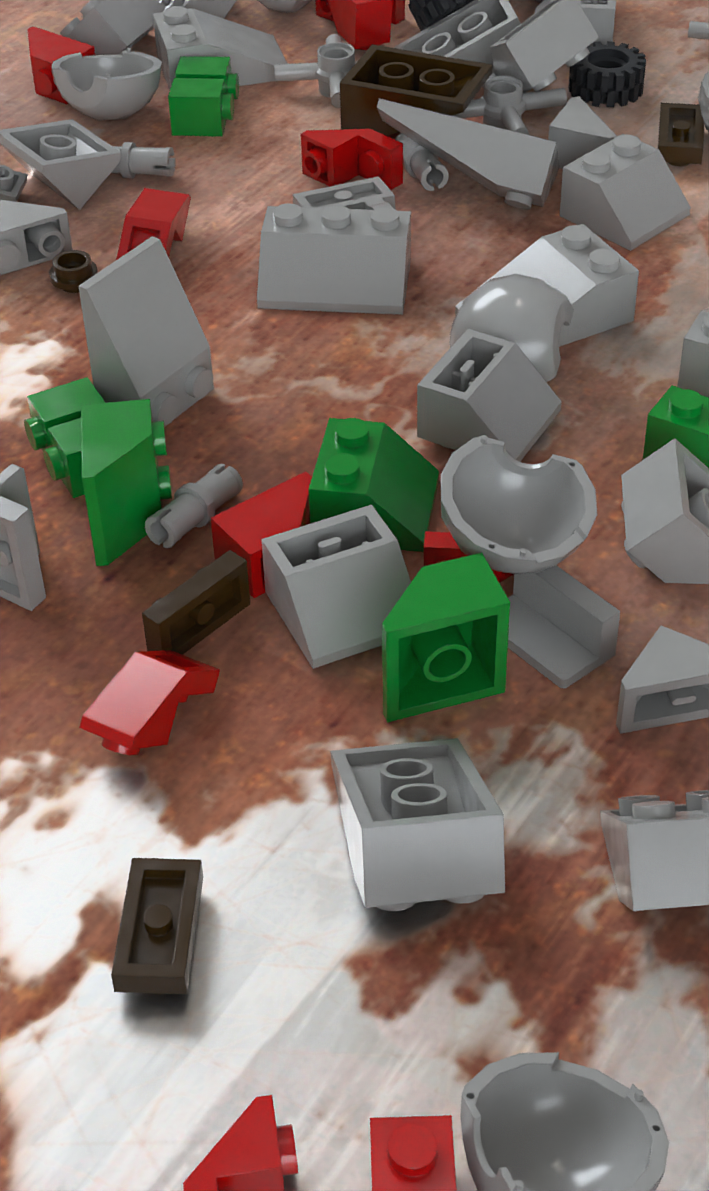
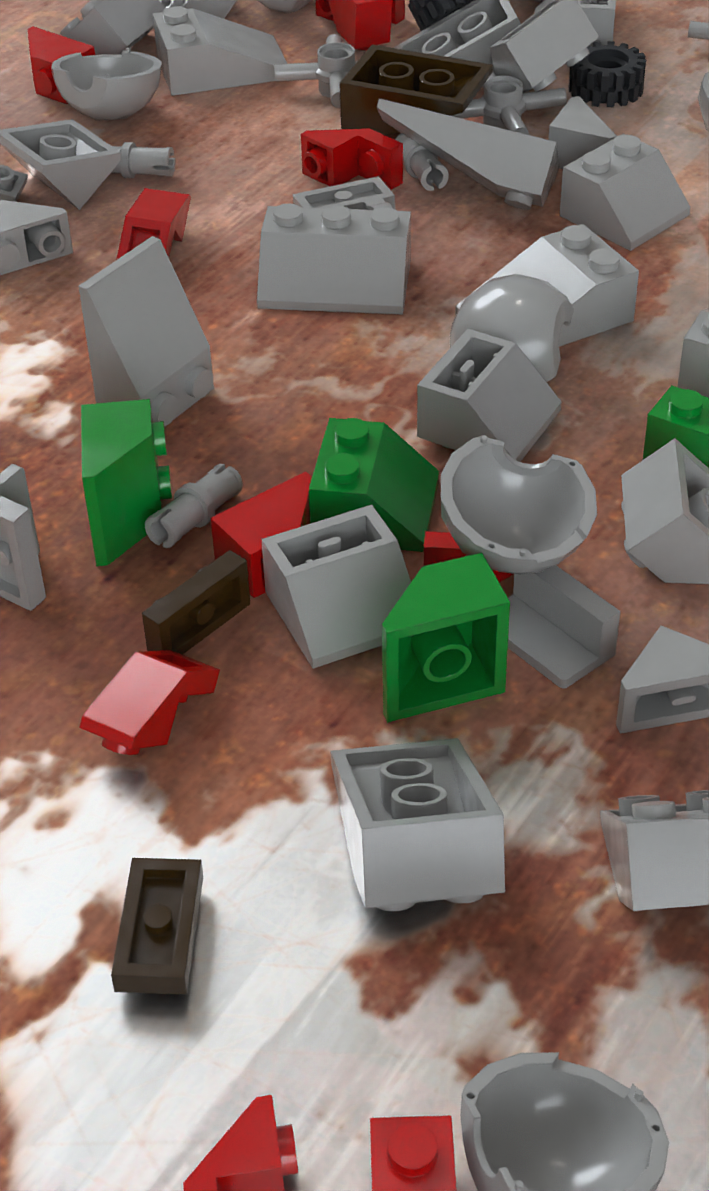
(57, 429): green piece -> none
(71, 270): dark brown plate -> none
(202, 96): green piece -> none
(681, 133): dark brown plate -> none

